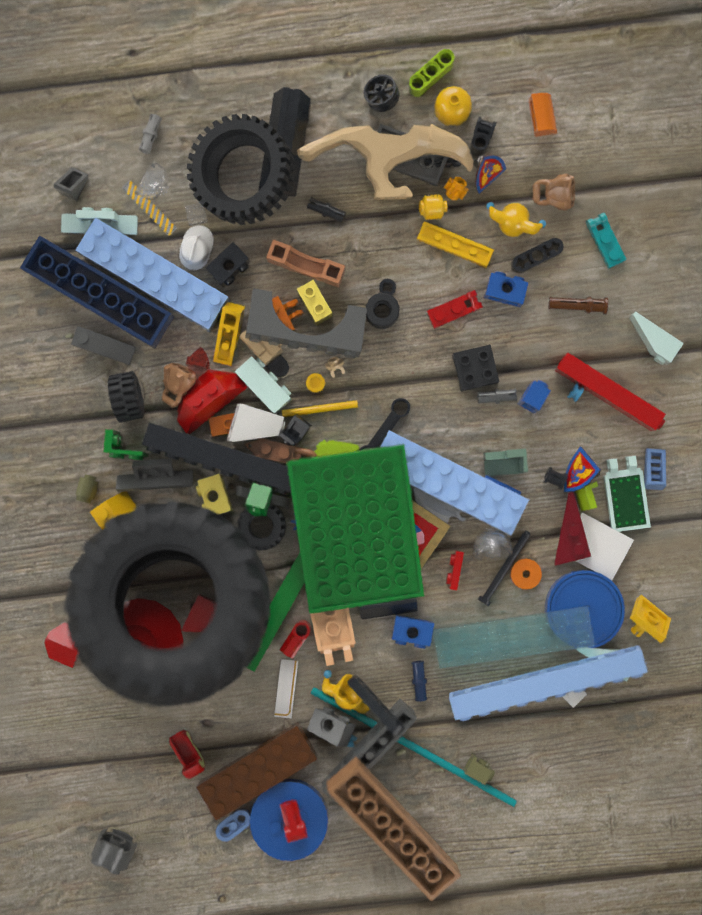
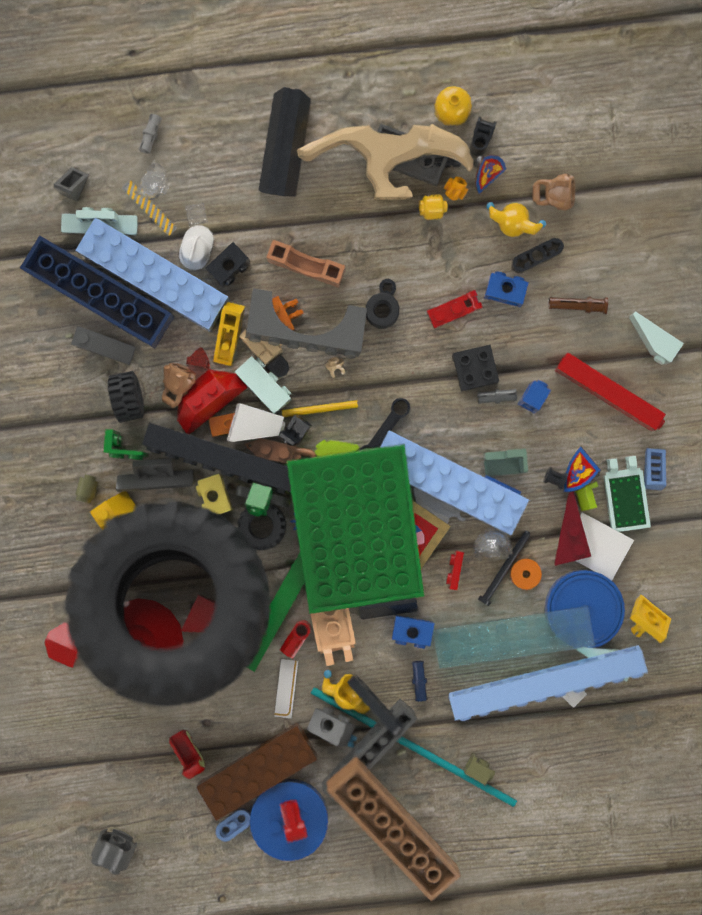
(217, 145): black tyre -> none
(314, 302): light yellow brick -> none
(315, 382): yellow tile -> none
(326, 209): black pin -> none
(381, 92): black wheel -> none
(435, 65): lime beam -> none
(455, 244): yellow tile -> none
(542, 114): orange brick -> none
(576, 393): dark azure bush -> none
(606, 241): teal plate -> none

